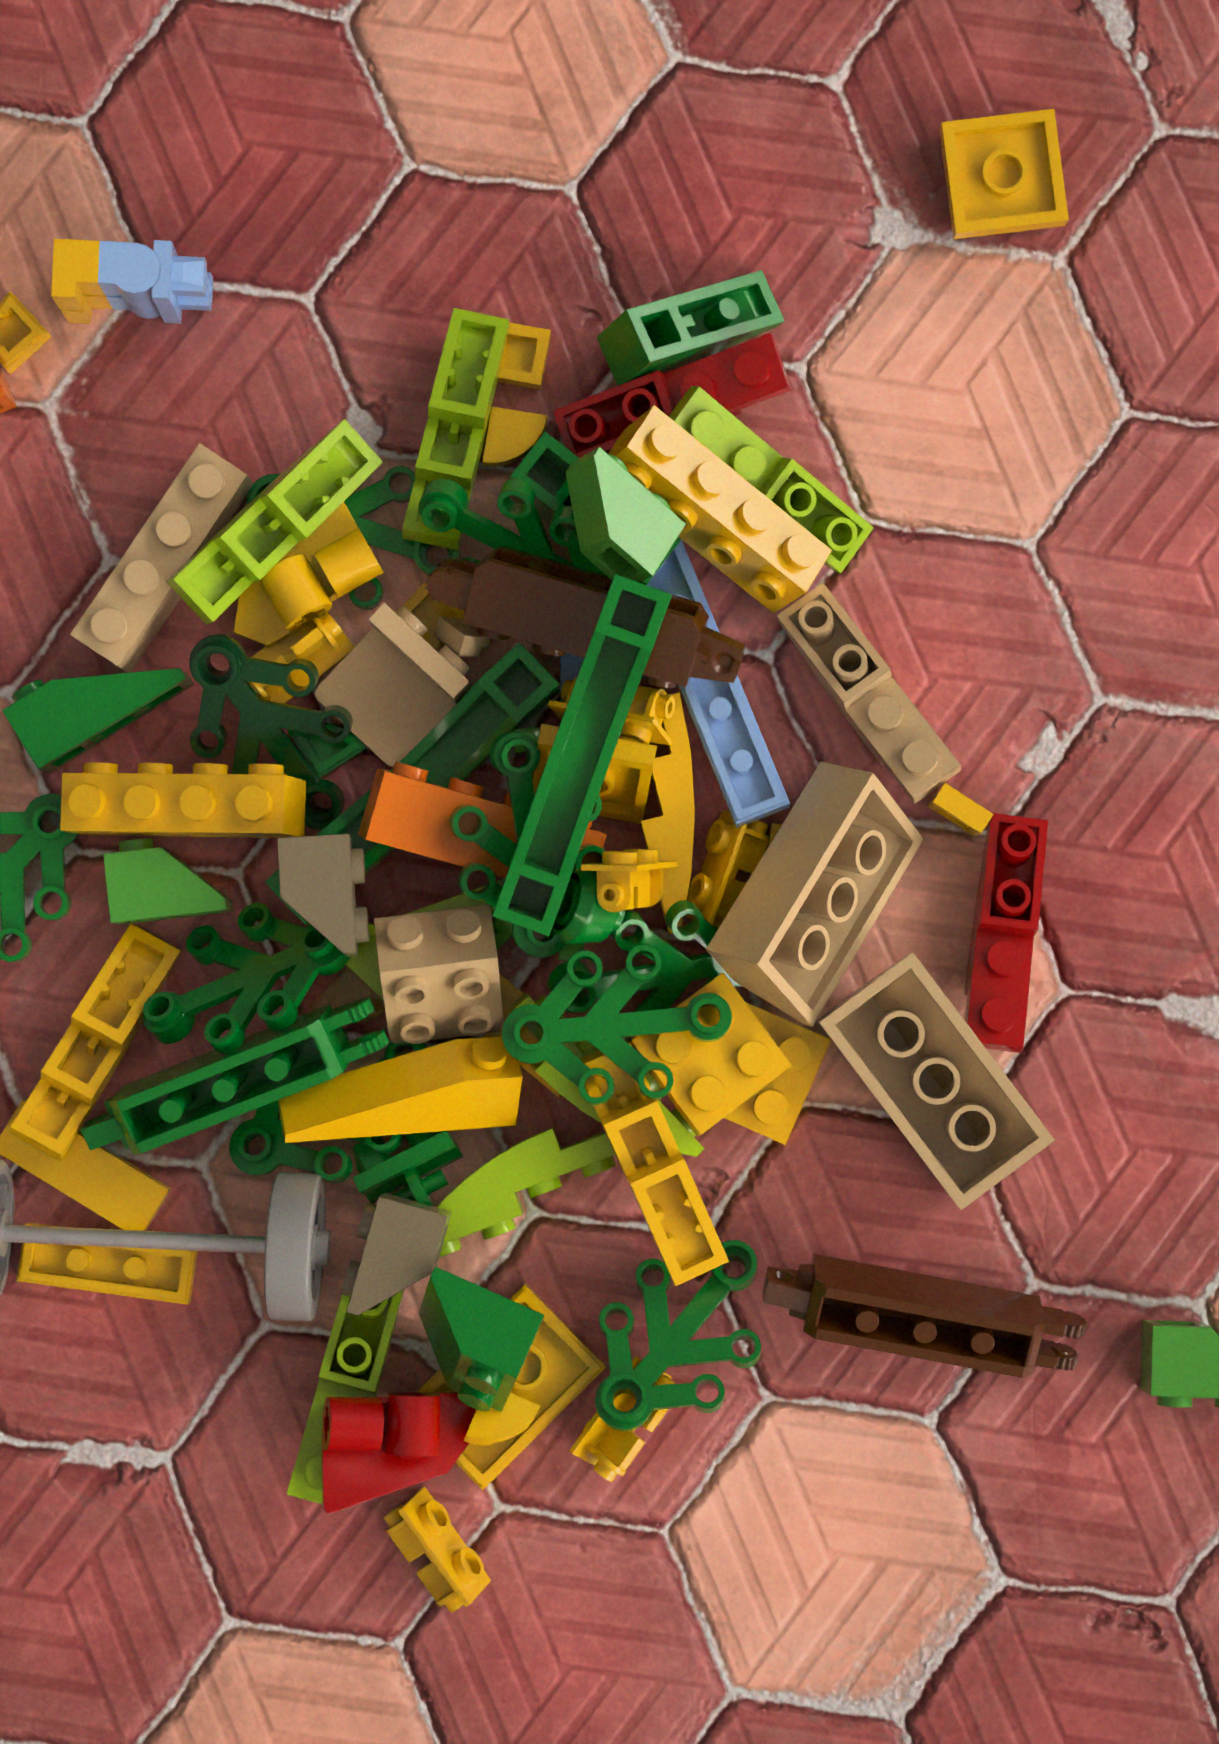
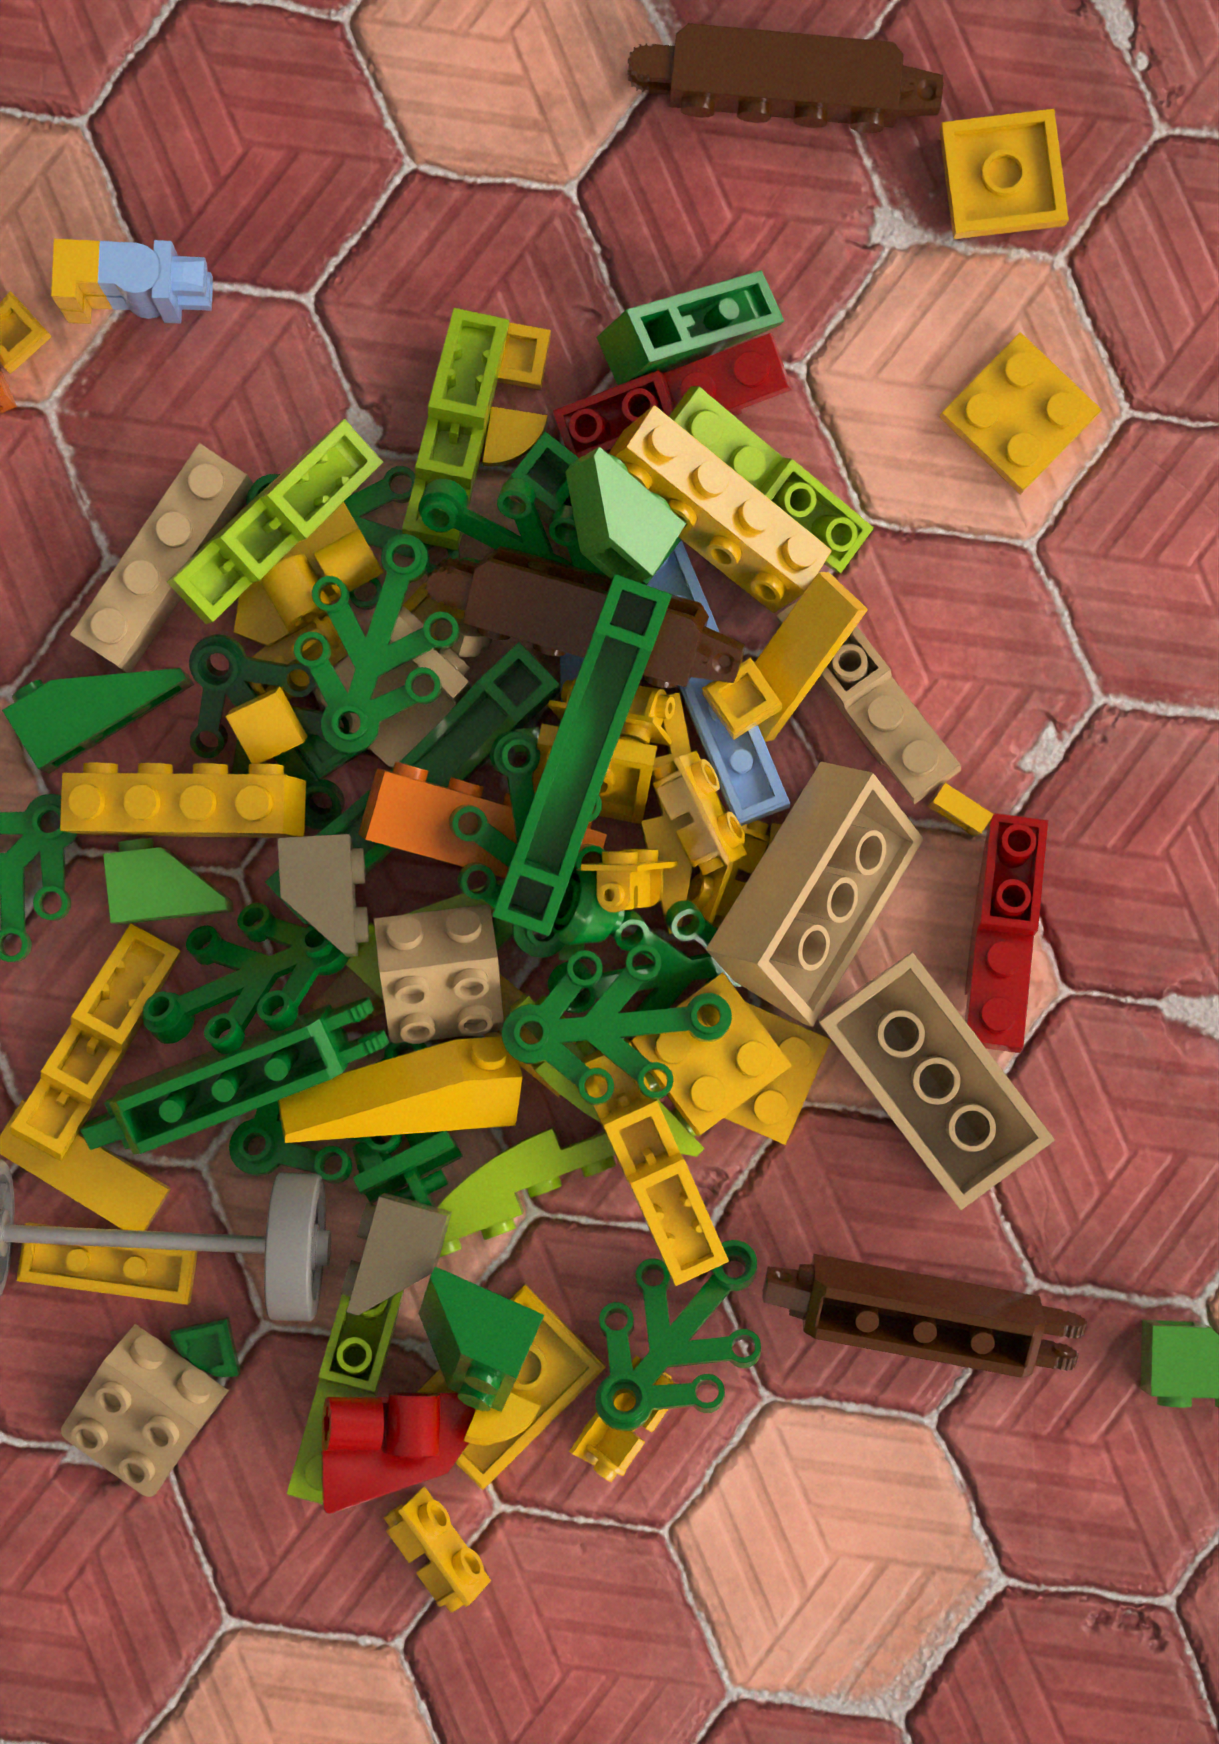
(142, 1411): none -> tan bracket
(209, 1347): none -> green tile
(266, 726): none -> yellow tile
(374, 653): none -> green plant
(713, 828): none -> yellow hinge
(744, 702): none -> yellow tile
(786, 77): none -> reddish brown hinge
(806, 645): none -> yellow tile
(1020, 413): none -> yellow plate

